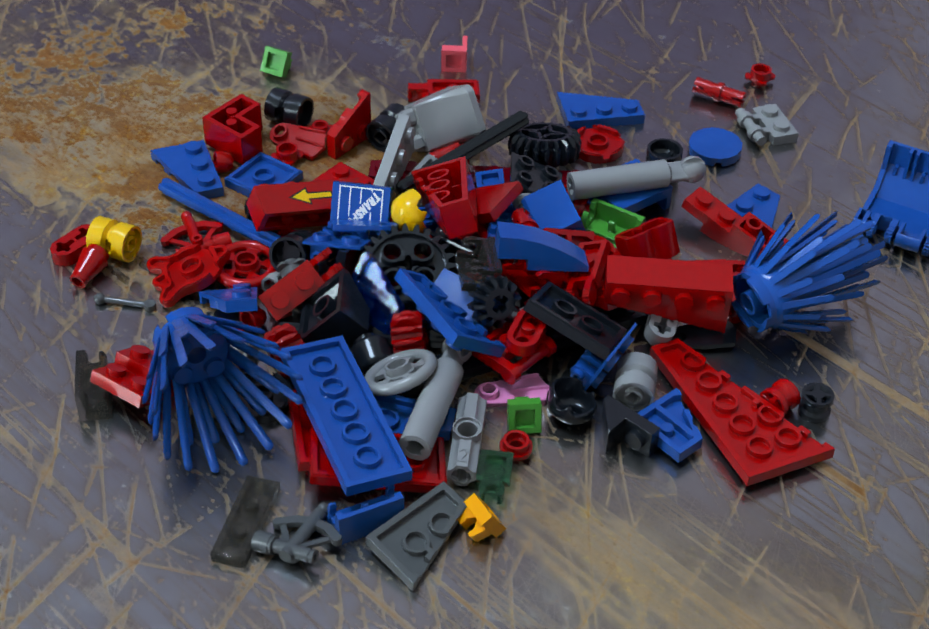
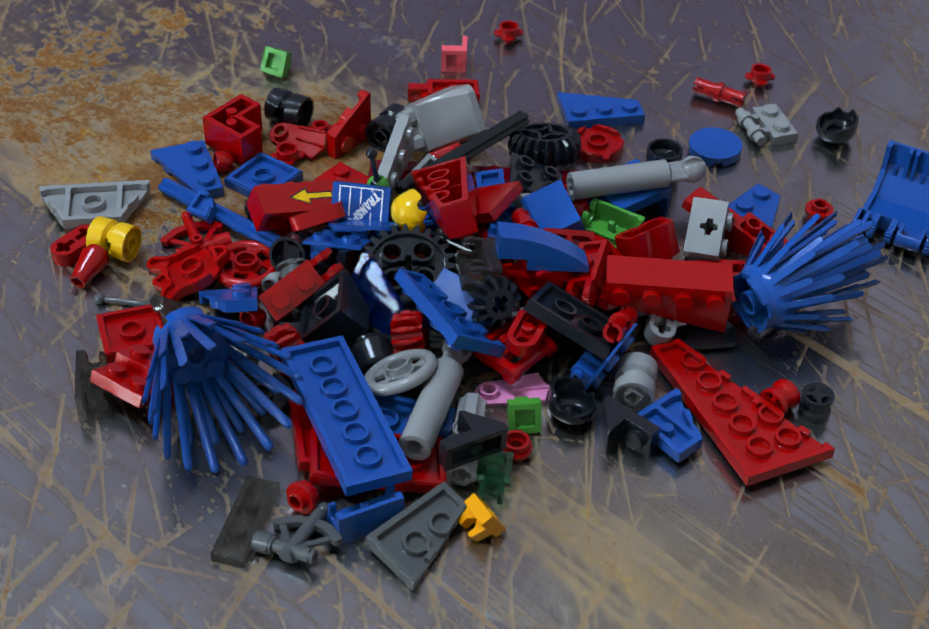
(81, 203): none -> light grey wing
(127, 328): none -> red tile
(164, 304): none -> clear smoke tile
(202, 206): none -> blue tile
(302, 496): none -> red plate
(317, 216): none -> red beam
(376, 179): none -> black hinge
(475, 440): none -> black slope
(508, 31): none -> red plate
(621, 323): none -> red pin
(707, 215): none -> light grey brick
(818, 206): none -> red plate
(837, 126): none -> black hair

